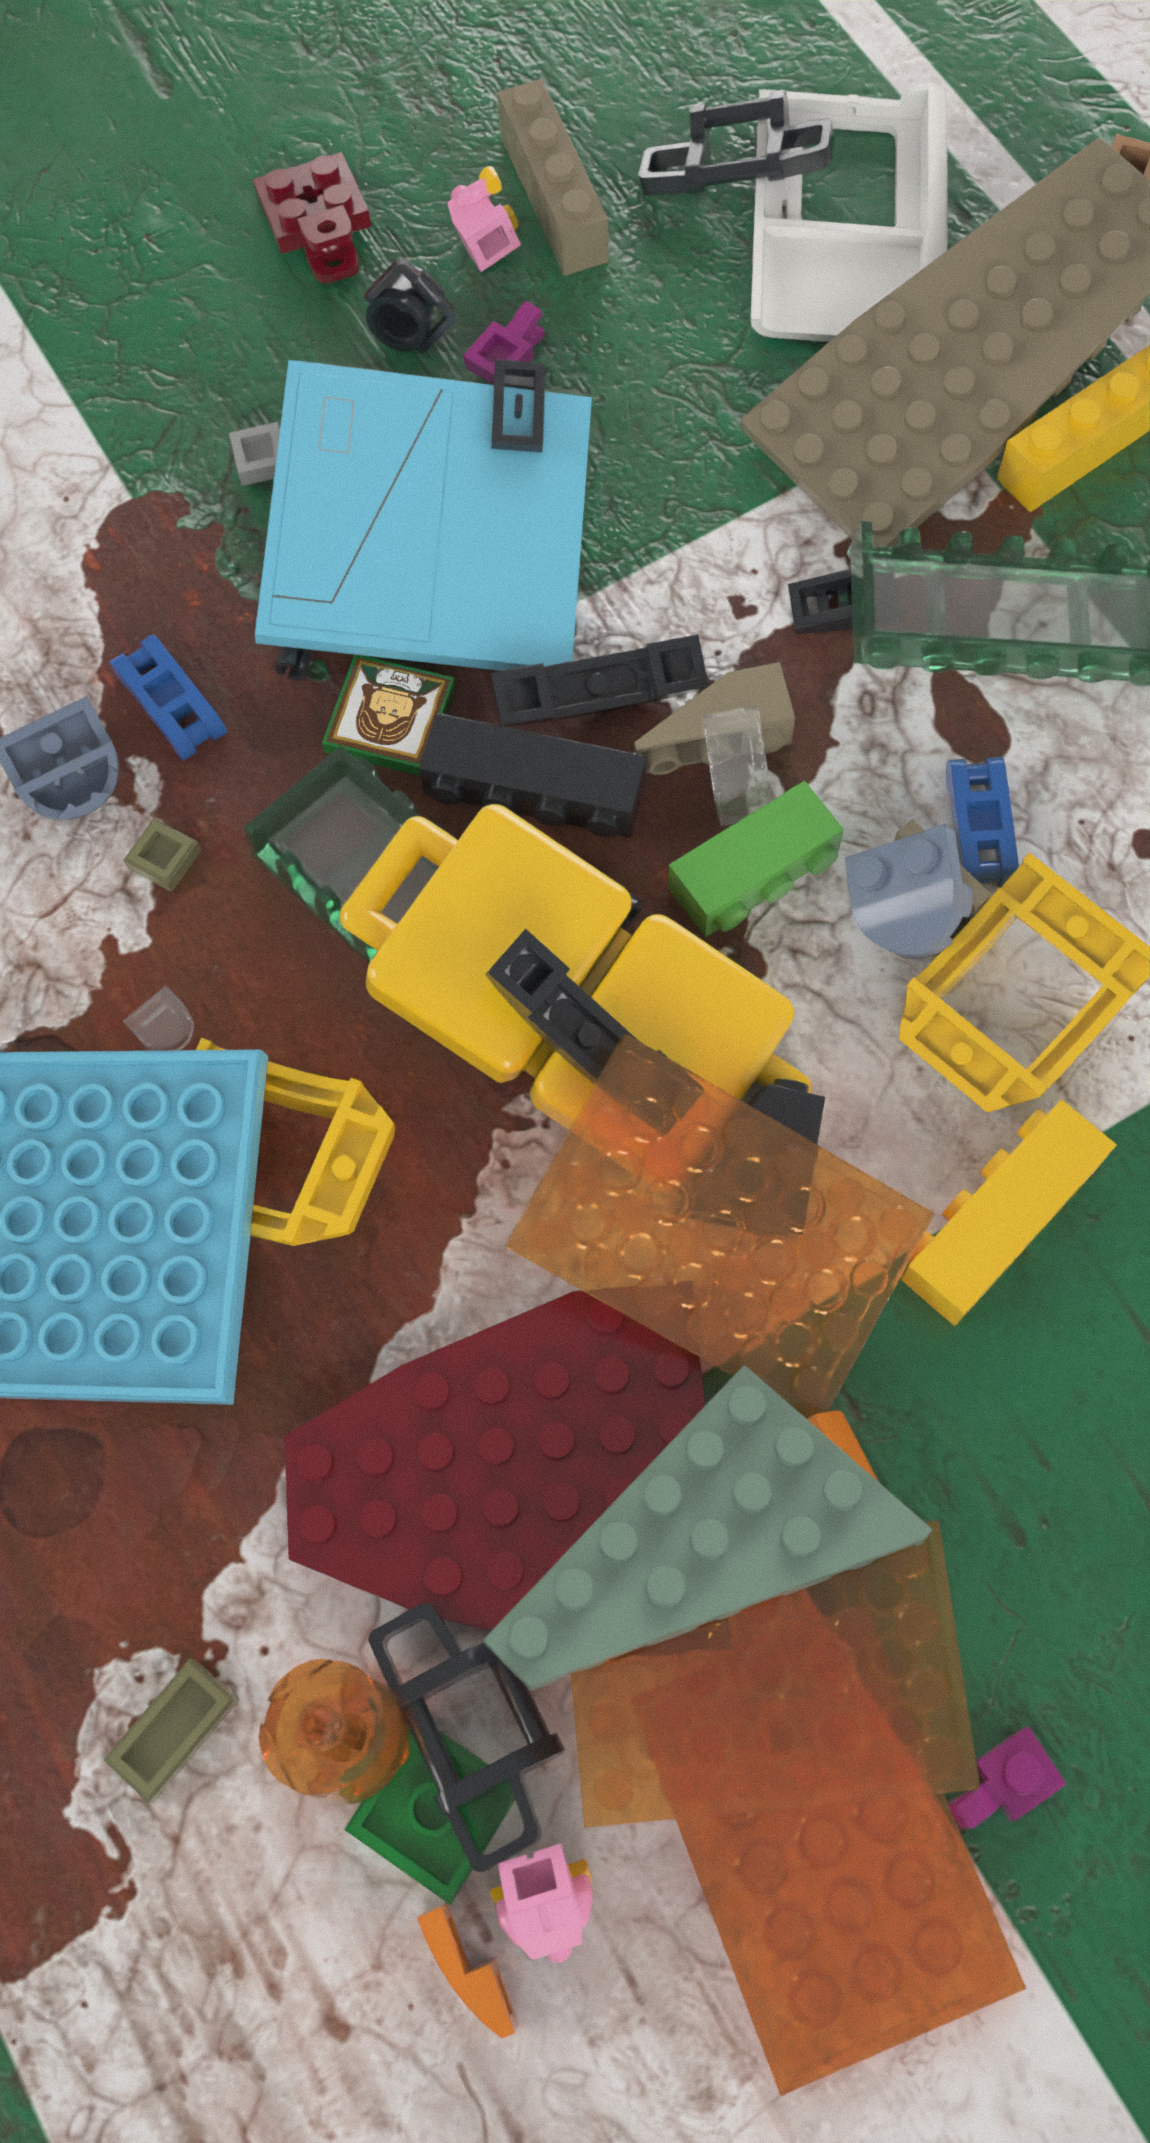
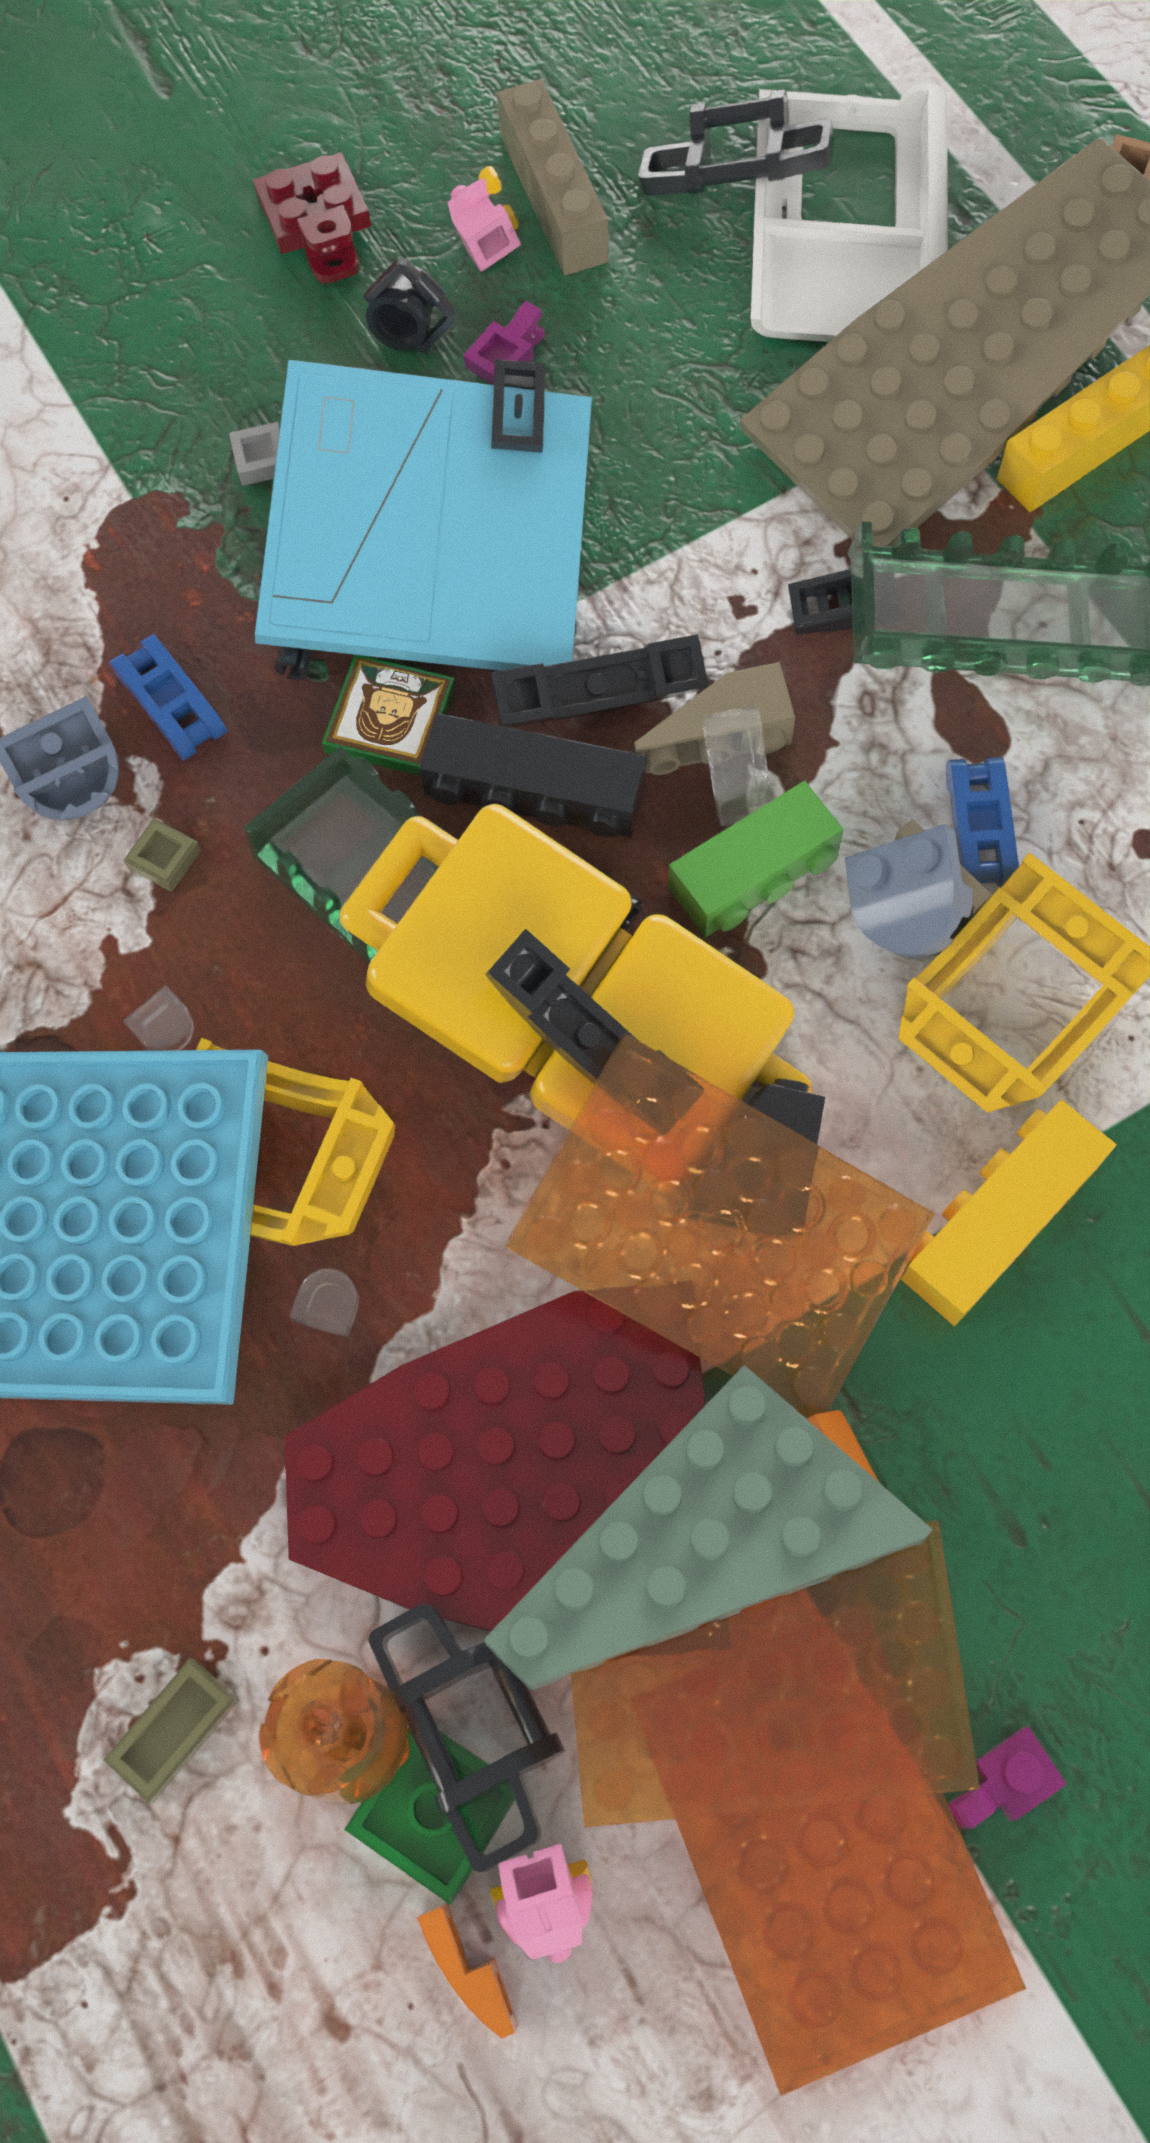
(327, 1302): none -> clear tile

